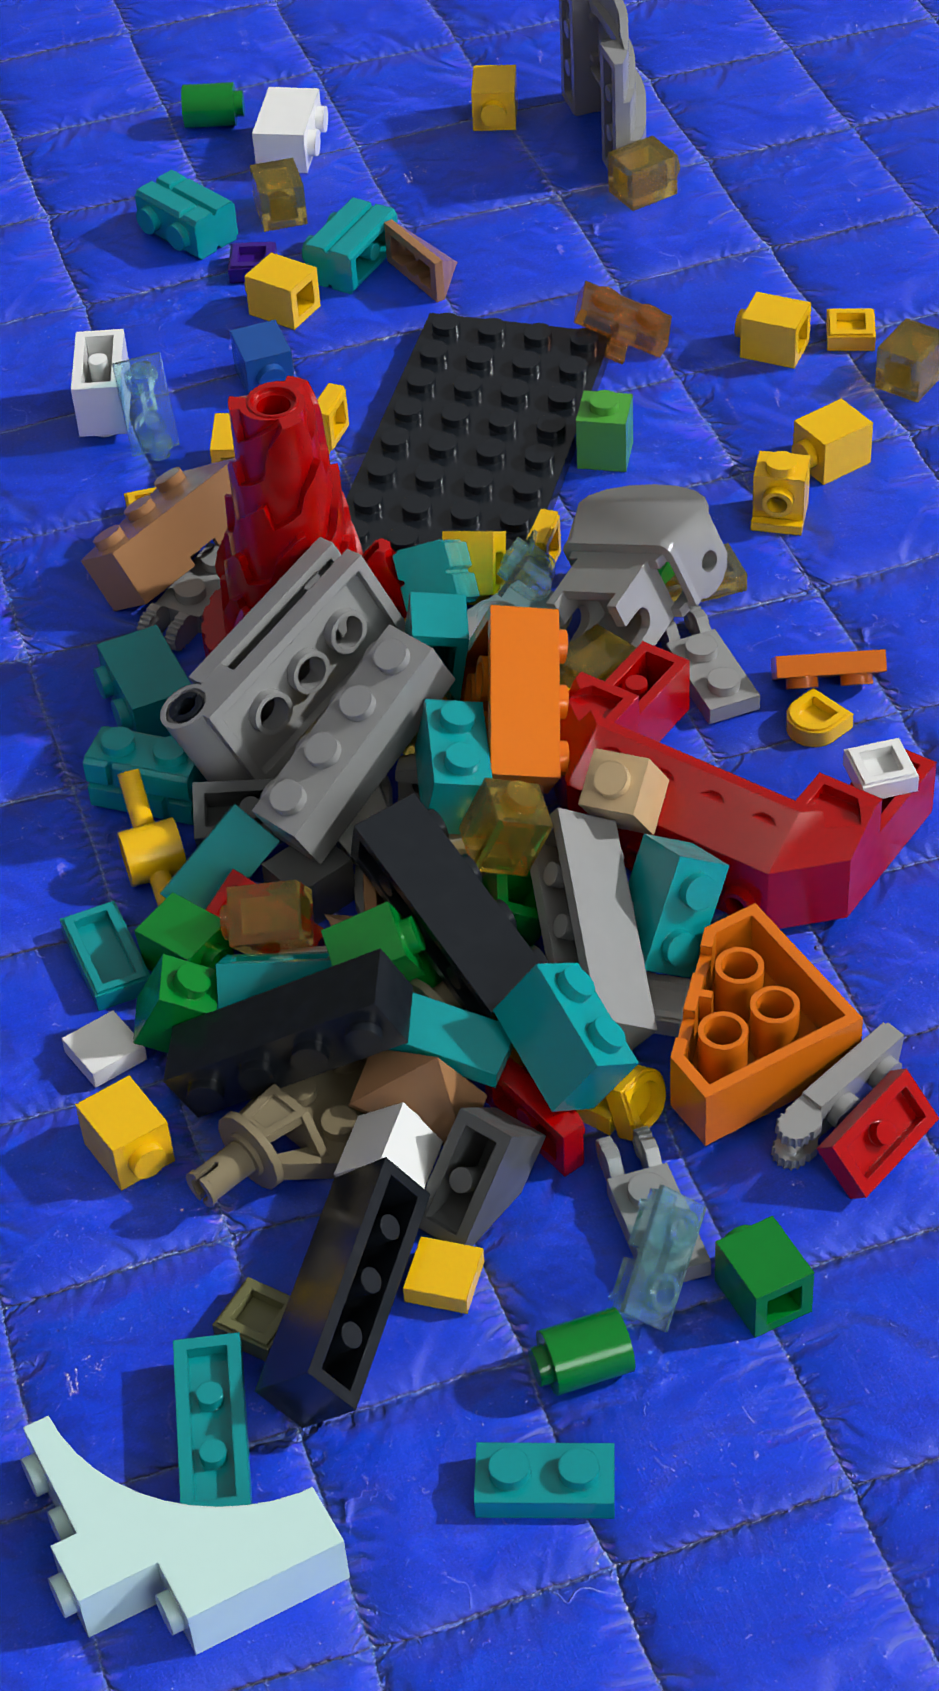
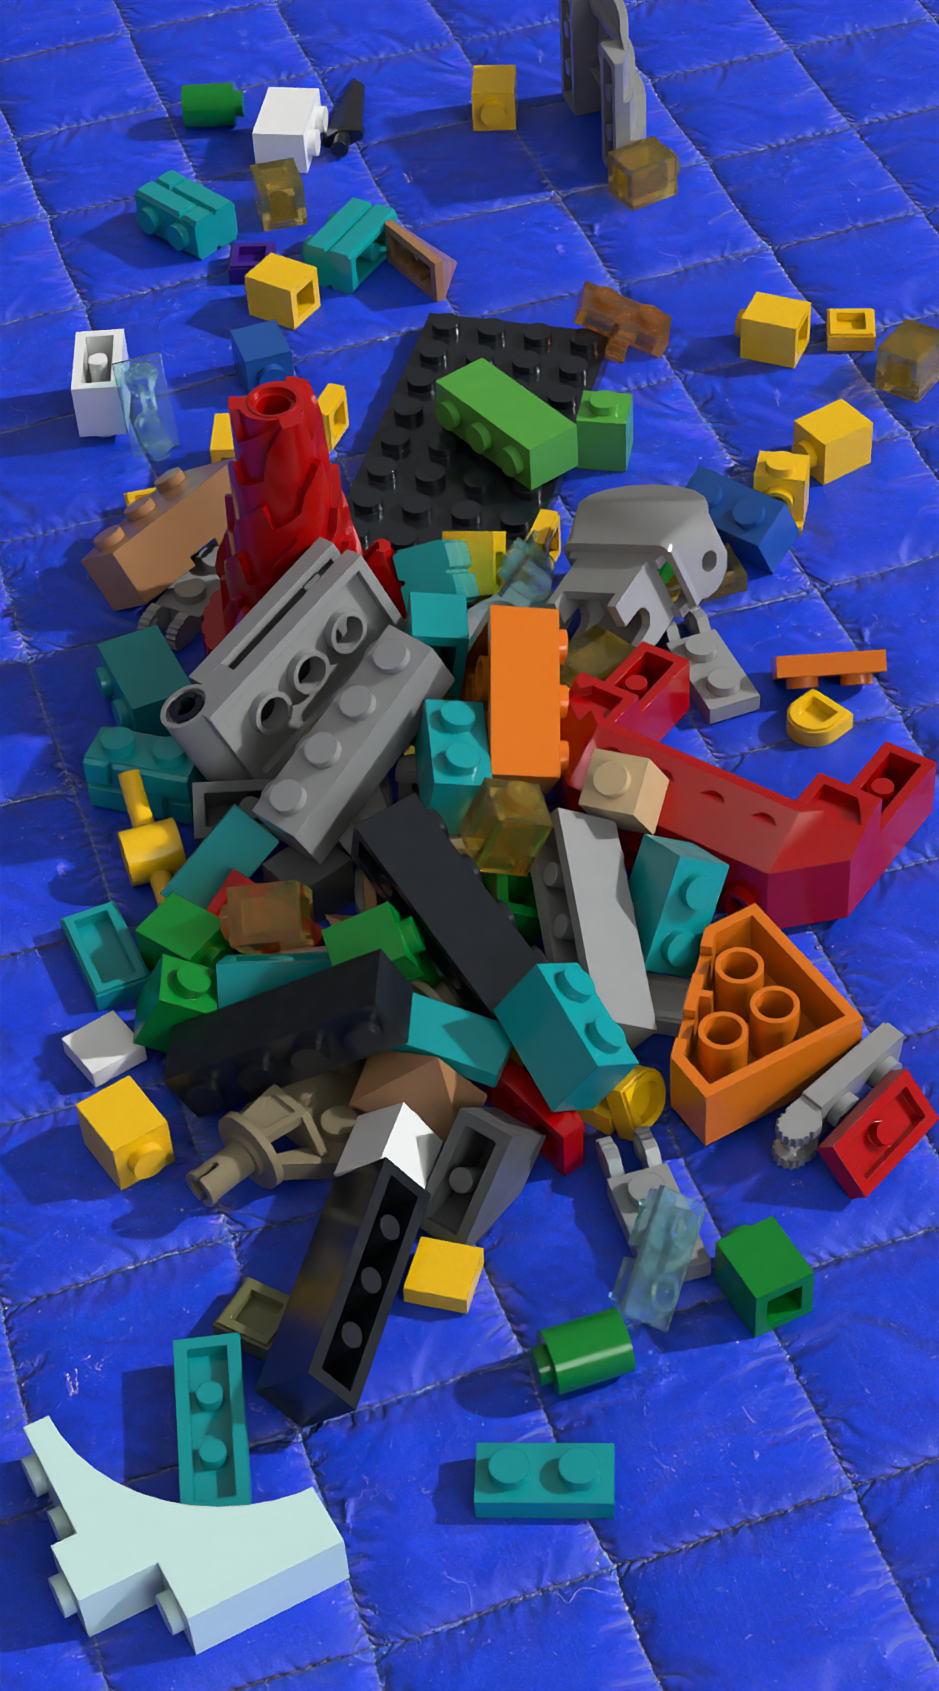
(347, 121): none -> black bar
(506, 423): none -> bright green brick
(750, 521): none -> blue brick
(881, 768): white tile -> none

